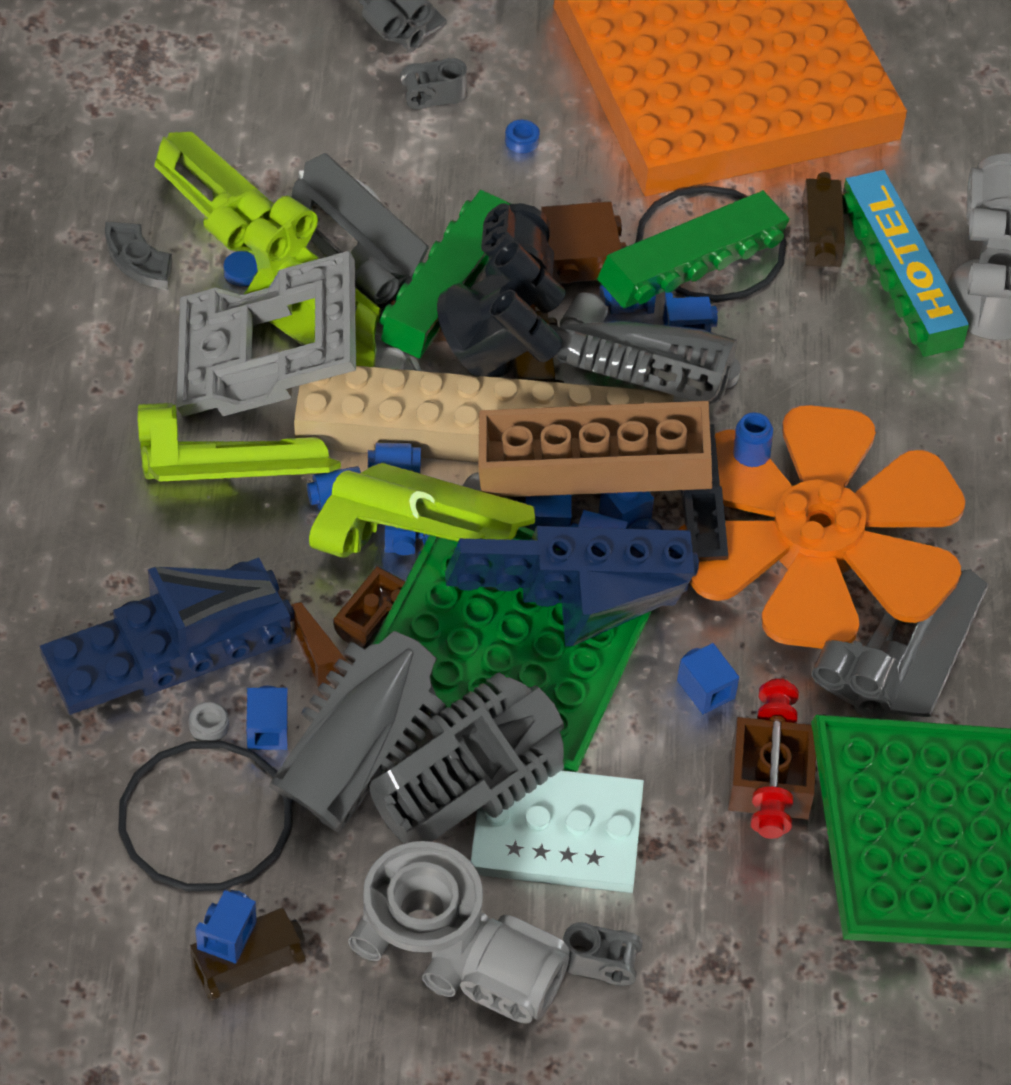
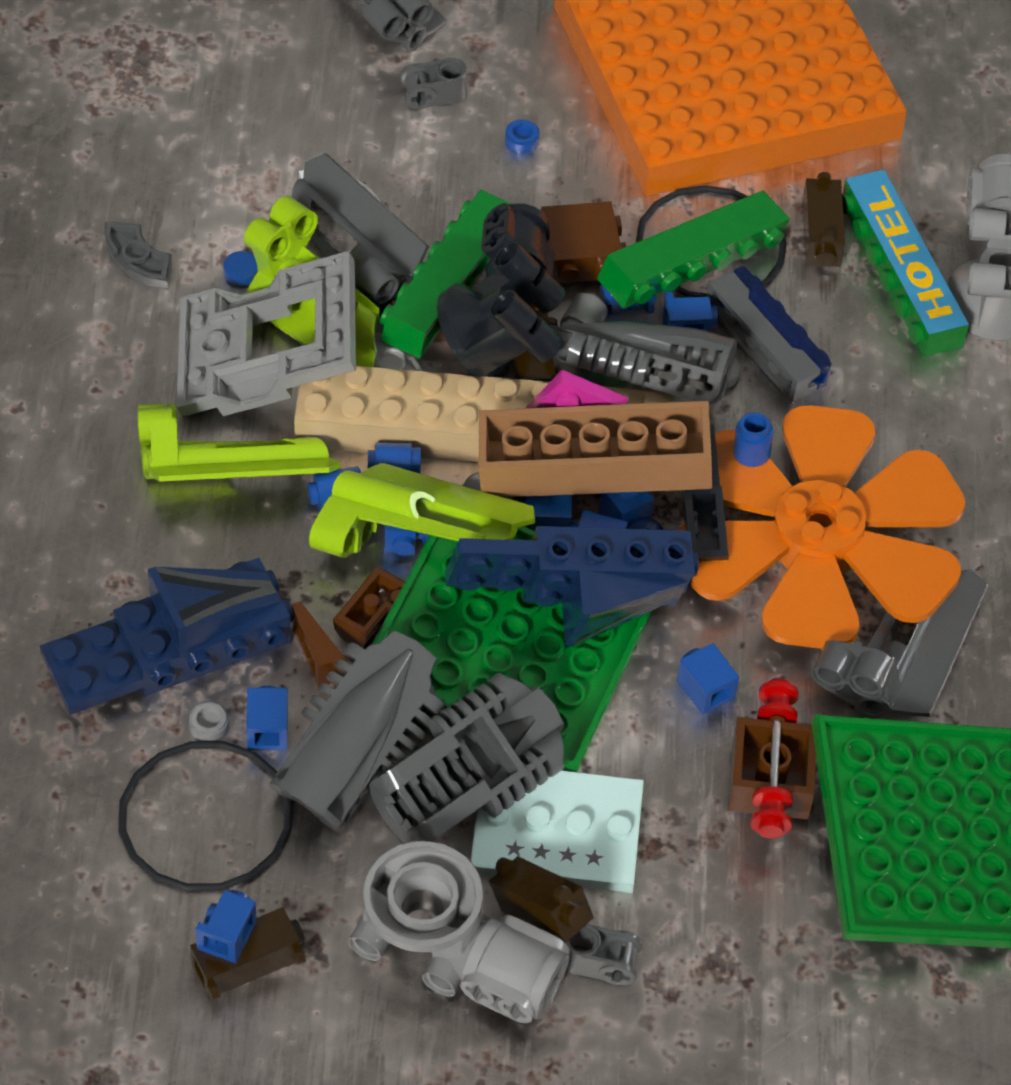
(234, 198): lime panel -> none
(540, 897): none -> dark brown brick
(571, 390): none -> dark pink wing
(769, 334): none -> dark grey piece

